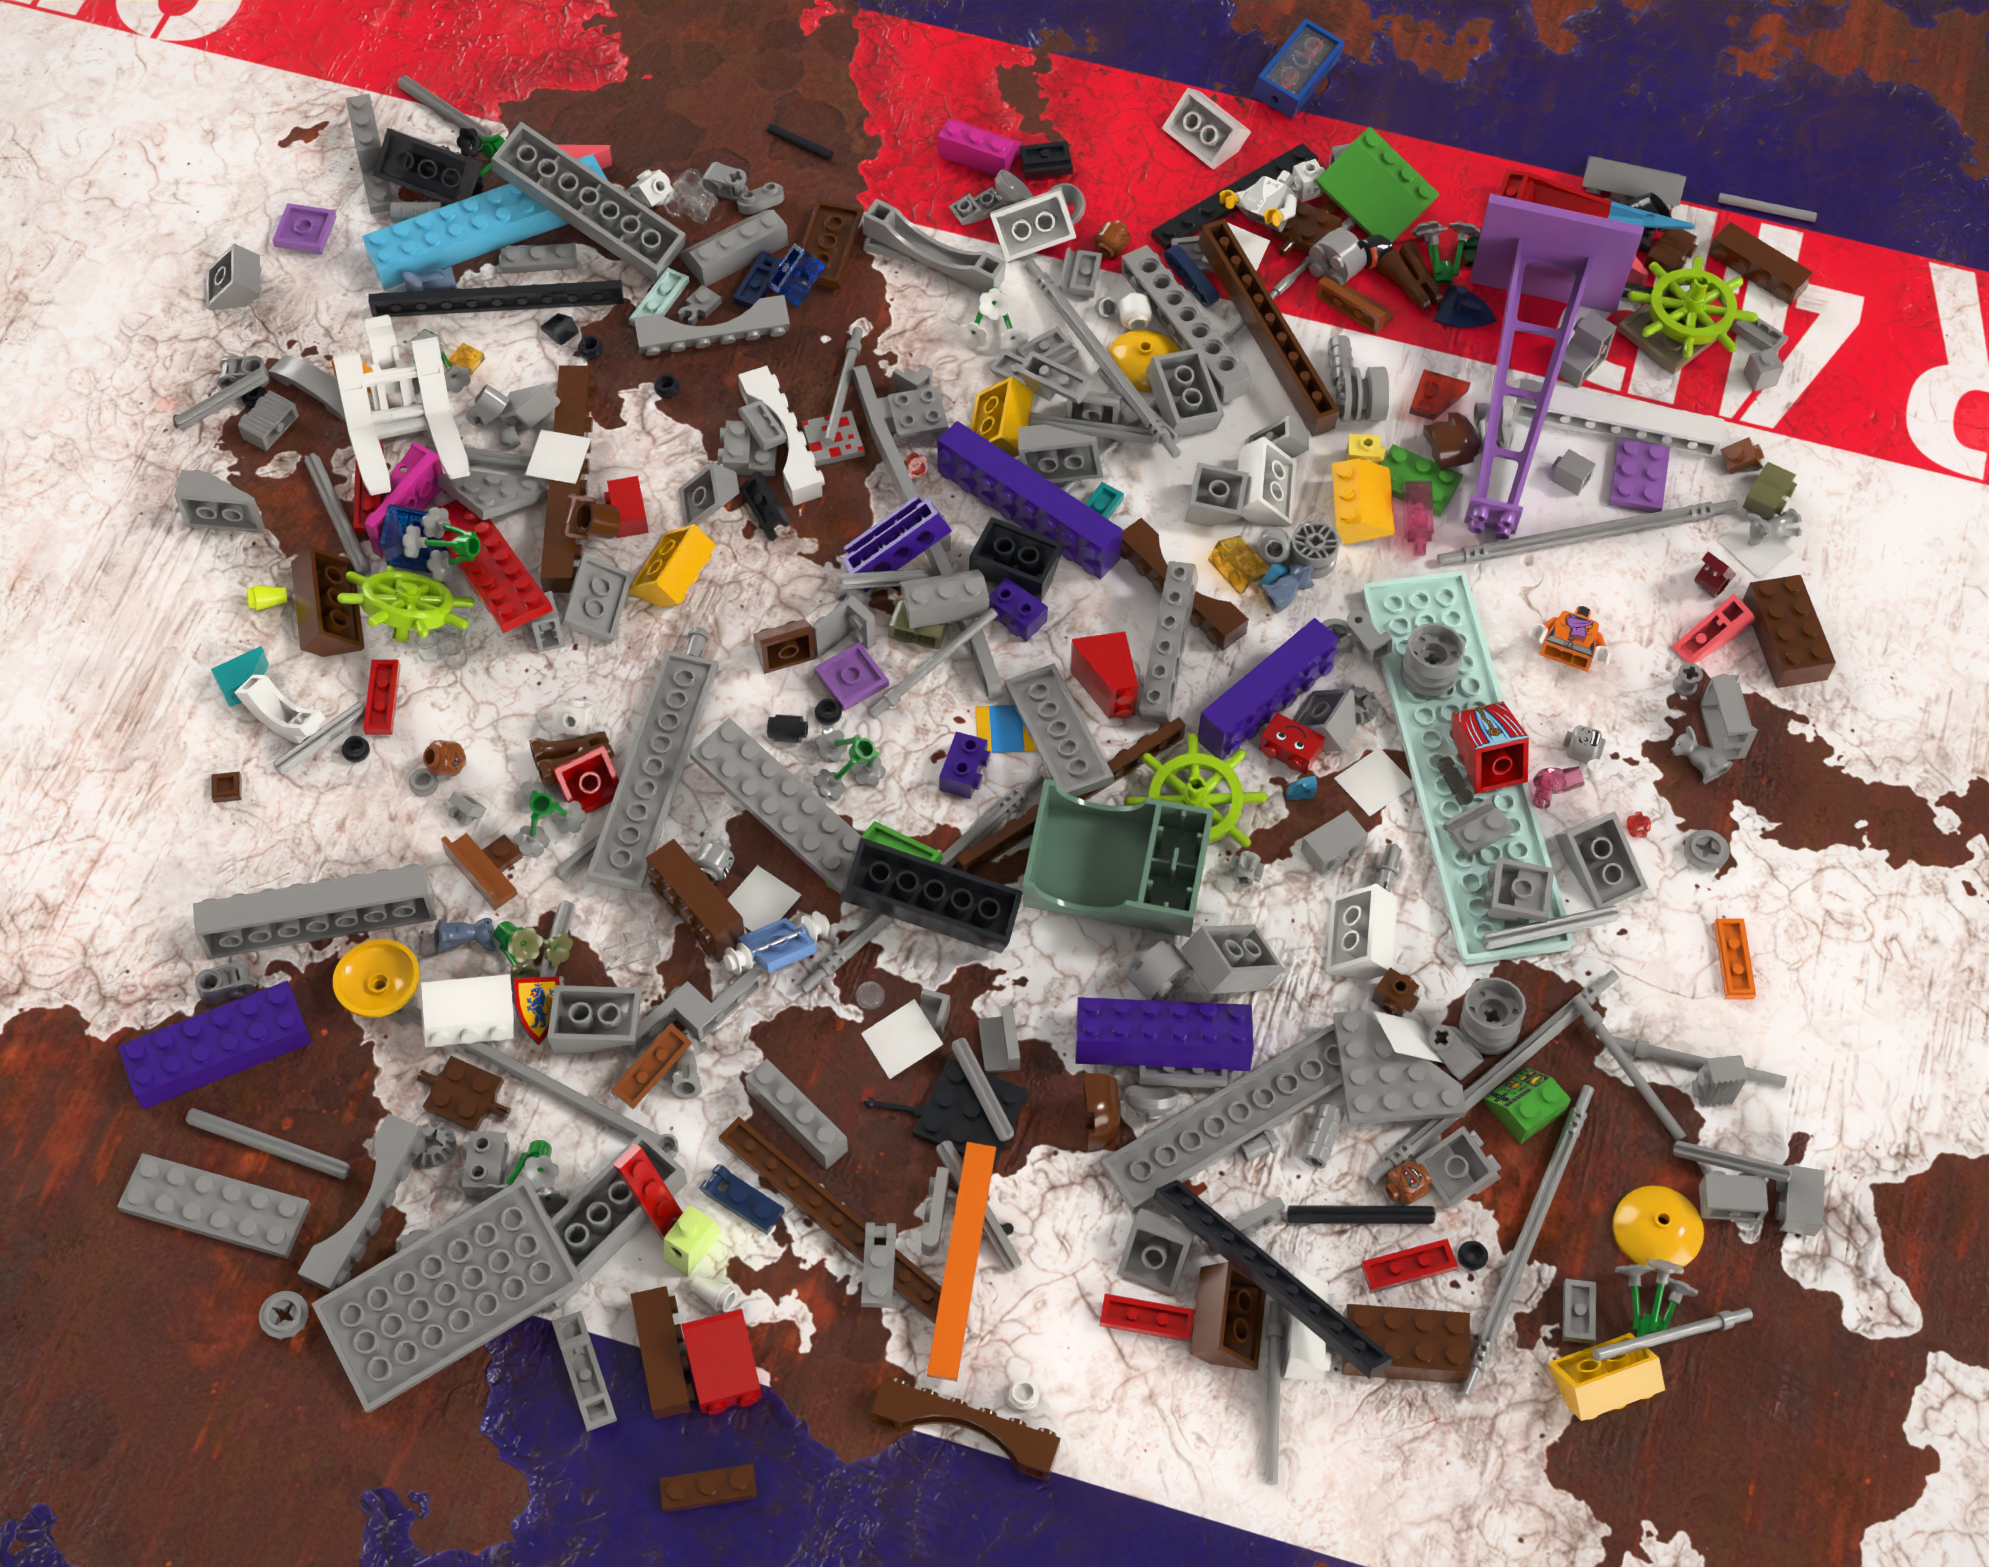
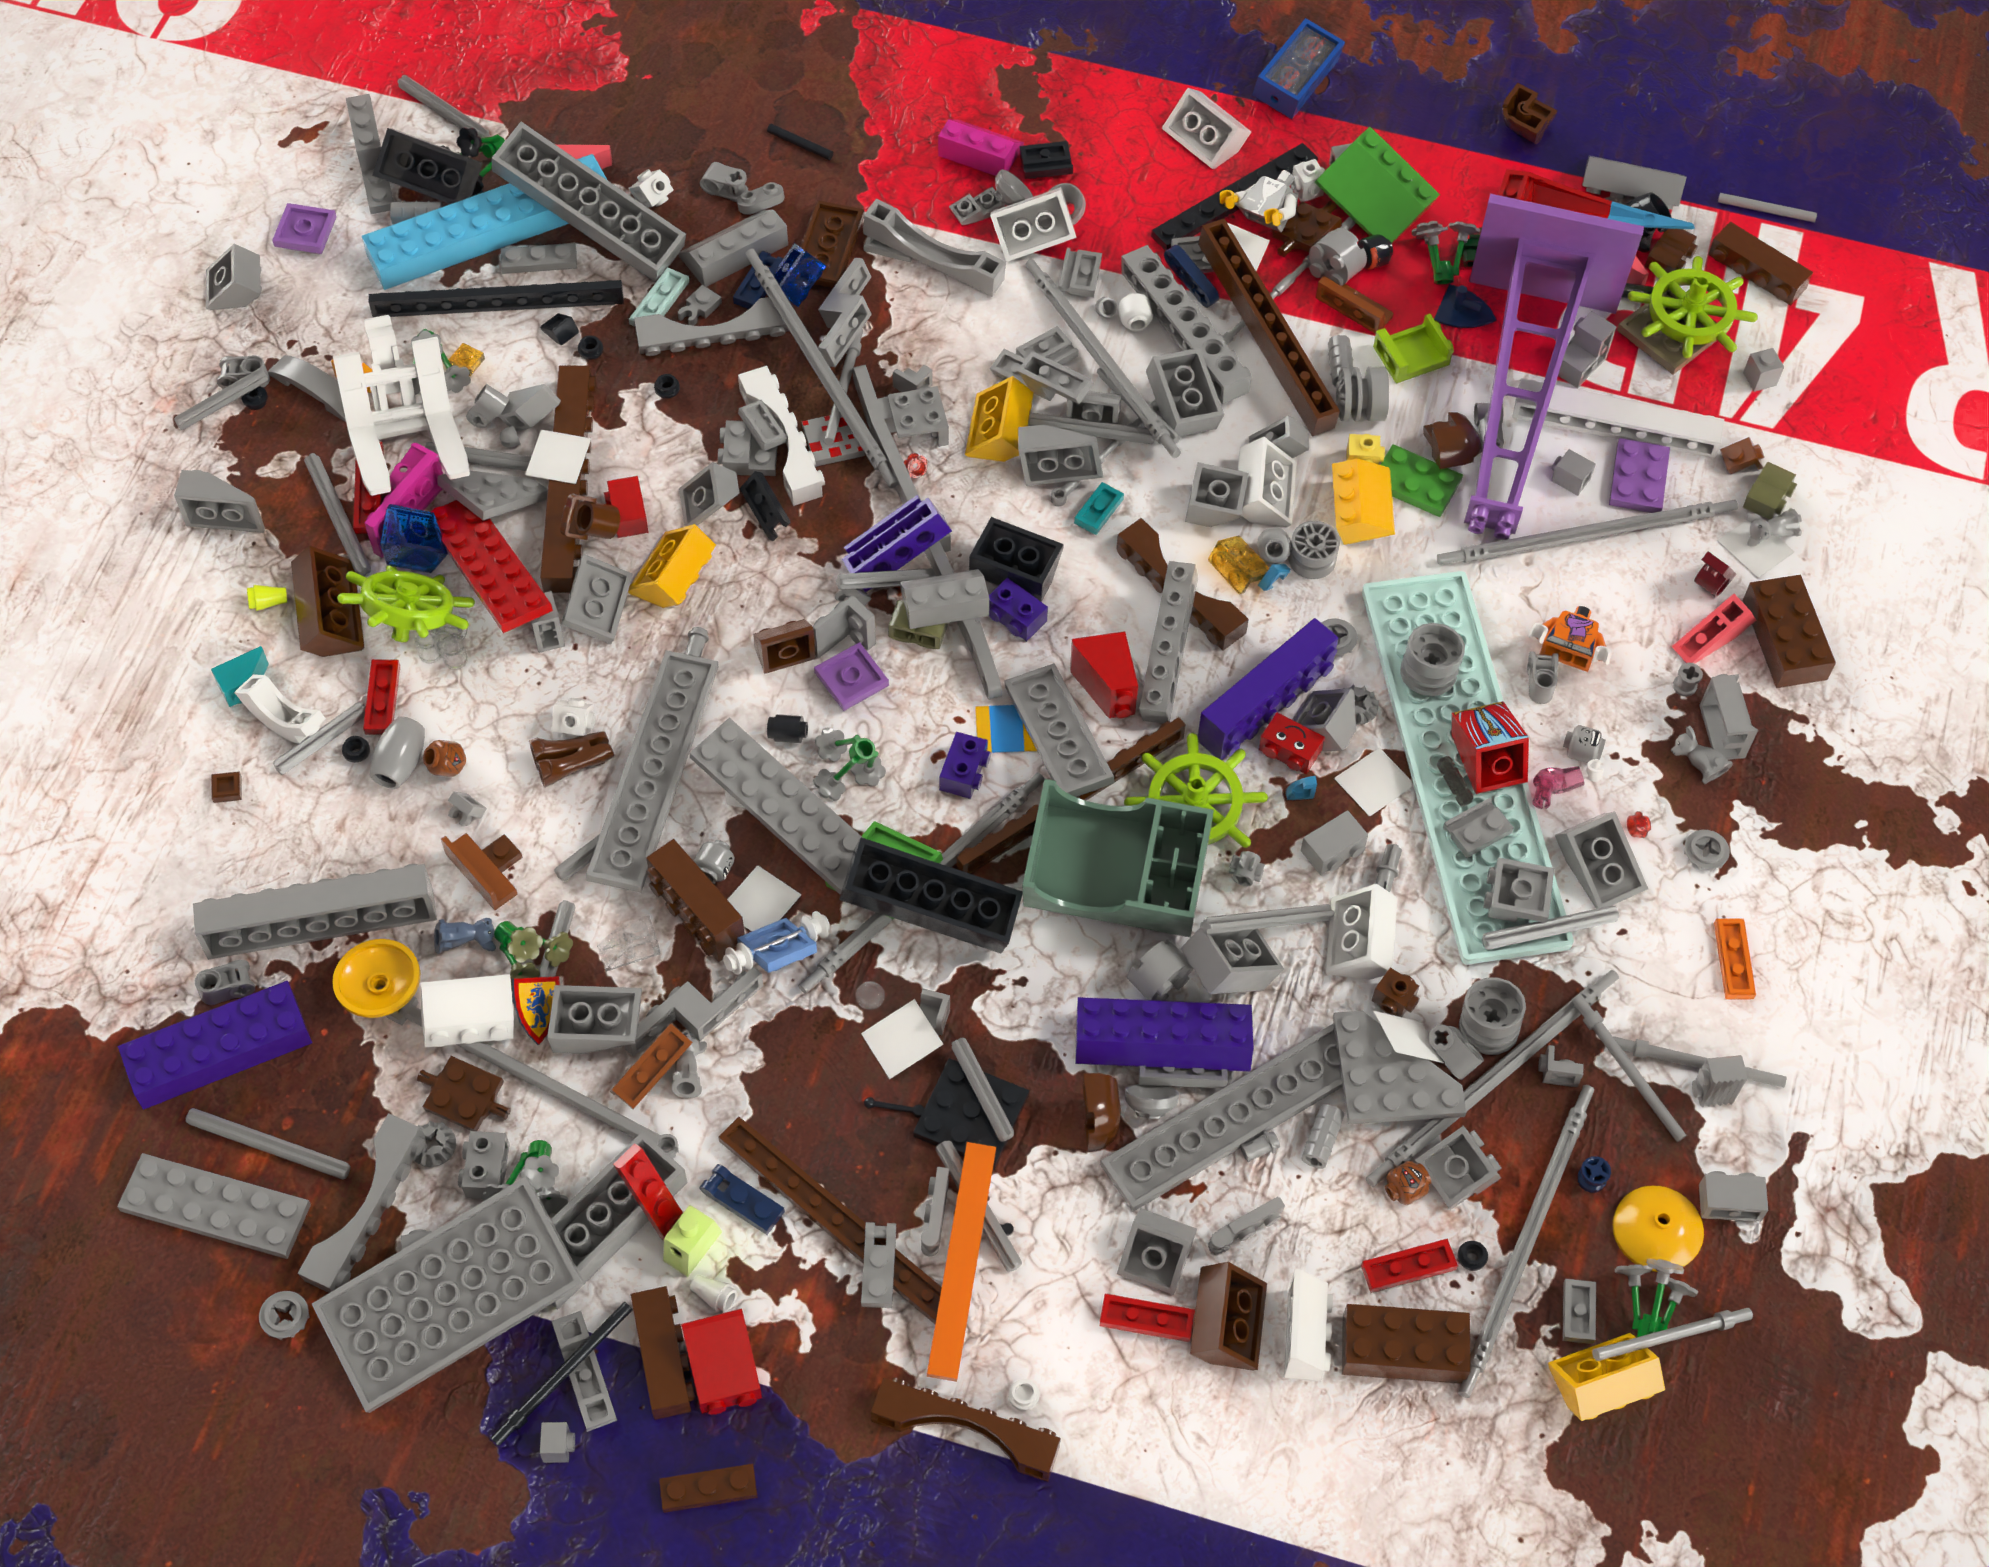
(267, 420): light grey brick -> none
(397, 752): none -> light grey piece
(423, 782): light grey tile -> none
(434, 281): sand blue animal -> none
(441, 564): light grey plant -> none
(518, 1417): none -> black bar
(536, 800): light grey plant -> none
(556, 1442): none -> light grey plate
(587, 780): red slope -> none
(690, 197): clear piece -> none
(796, 1114): light grey brick -> none
(821, 368): none -> light grey axle
(828, 705): black plate -> none
(845, 312): none -> light grey bracket
(892, 696): light grey bar -> none
(992, 304): white plant -> none
(1000, 1042): light grey panel -> none
(1029, 499): dark purple brick -> none
(1112, 238): dark orange head -> none
(1134, 352): yellow dish -> none
(1266, 919): none -> light grey axle
(1274, 1279): black plate -> none
(1274, 1334): light grey bar -> none
(1283, 592): sand blue animal -> none
(1361, 1214): black axle -> none
(1366, 637): light grey leg -> none
(1411, 275): reddish brown piece -> none
(1414, 350): none -> lime panel
(1418, 514): clear pink hinge -> none
(1437, 394): clear red wing -> none
(1526, 114): none -> reddish brown brick
(1527, 1103): bright green slope -> none
(1542, 676): none -> light grey piece
(1559, 1072): none -> light grey bracket
(1597, 1168): none -> dark blue wheel
(1732, 1161): light grey axle -> none
(1760, 334): light grey plate -> none
(1801, 1201): light grey brick -> none

